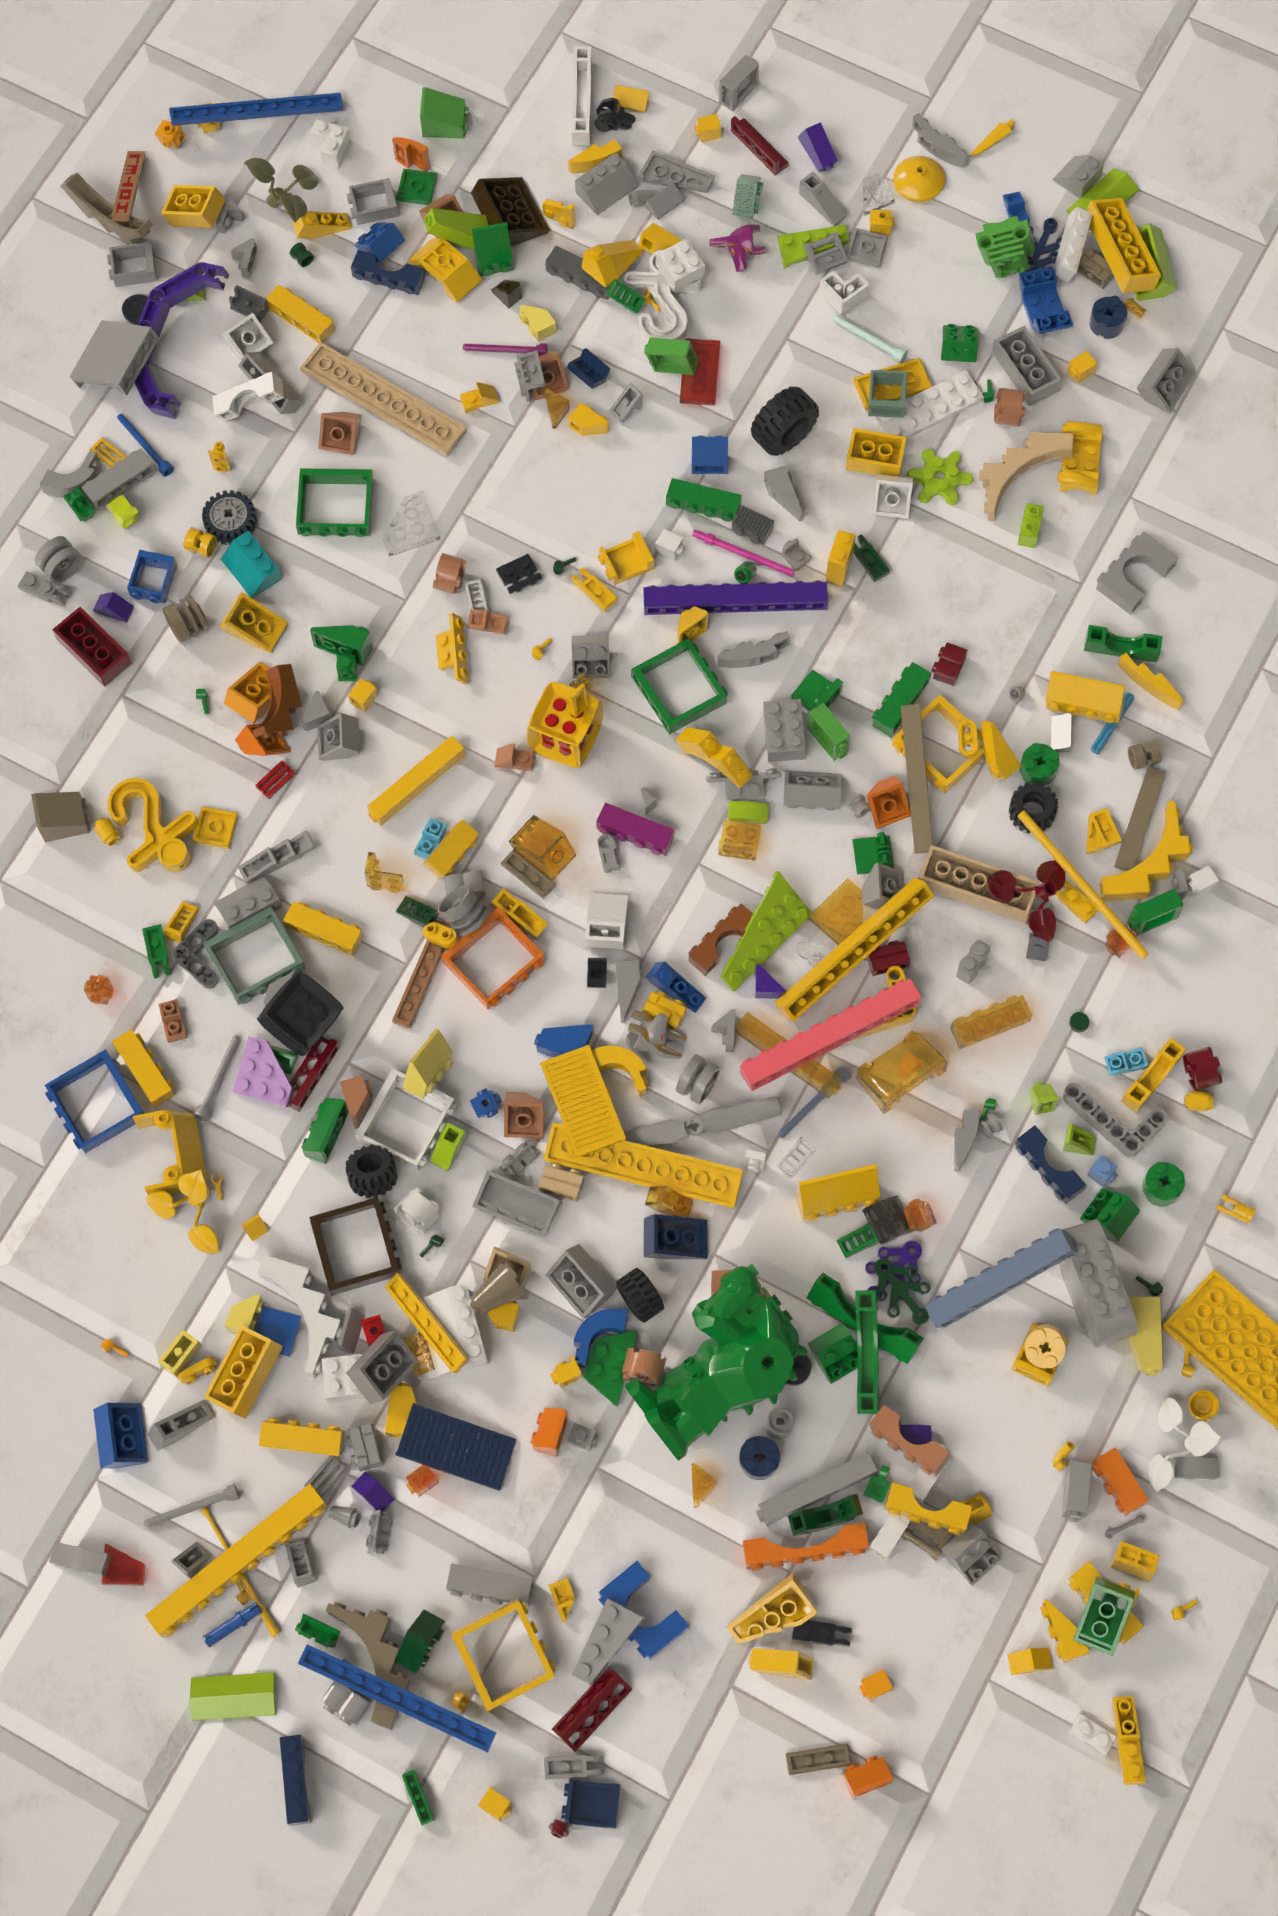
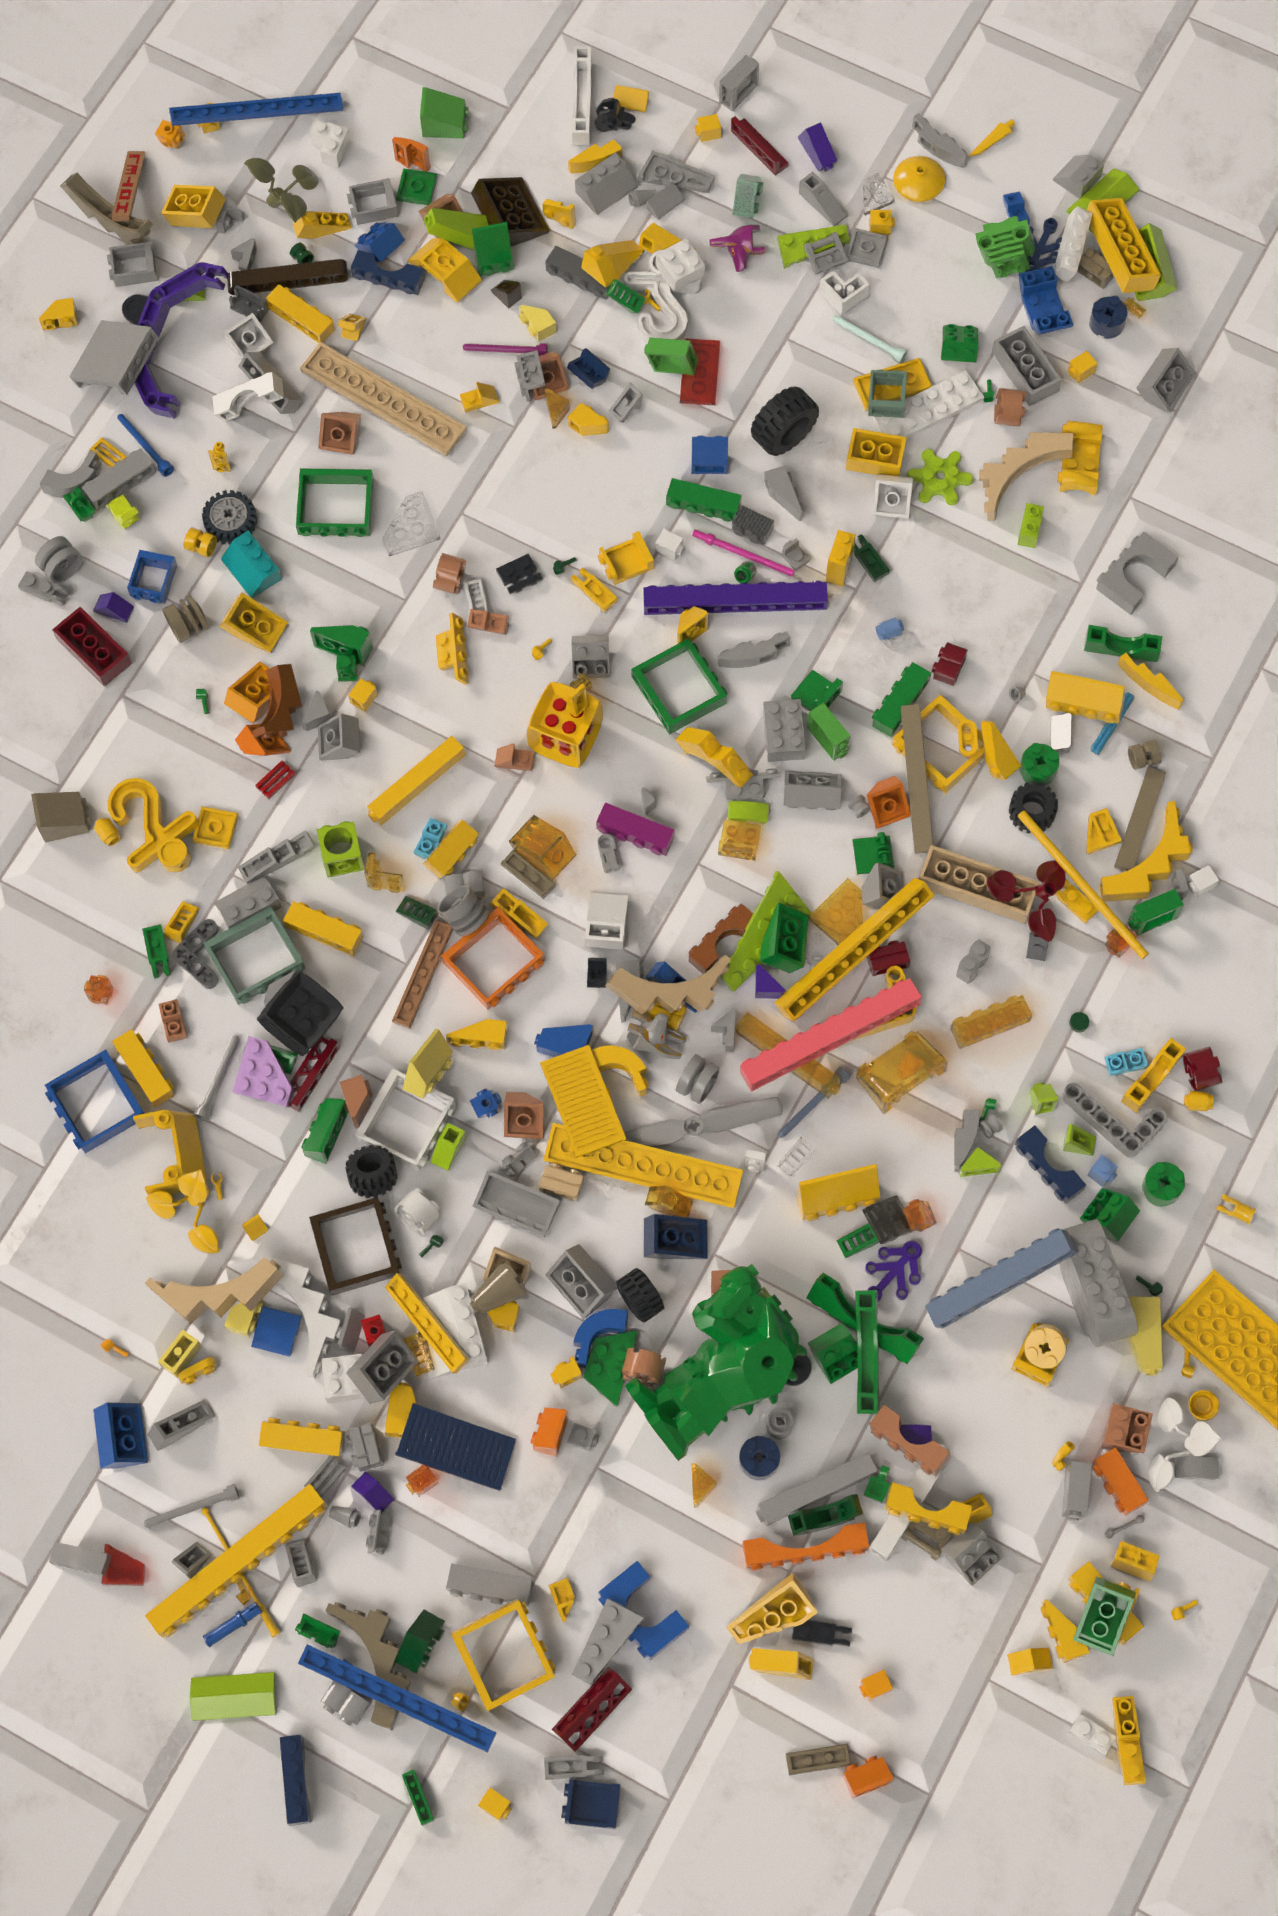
(59, 315): none -> yellow slope
(243, 1372): yellow slope -> none
(247, 1289): none -> tan arch
(289, 276): none -> dark brown beam
(340, 863): none -> lime brick
(352, 326): none -> yellow slope
(439, 934): yellow plate -> none
(482, 1034): none -> yellow slope
(559, 1829): dark red plate -> none
(642, 993): none -> tan arch
(785, 939): none -> green slope
(889, 629): none -> medium blue brick
(899, 1289): dark green plant -> none
(979, 1164): none -> lime slope
(1126, 1429): none -> nougat slope

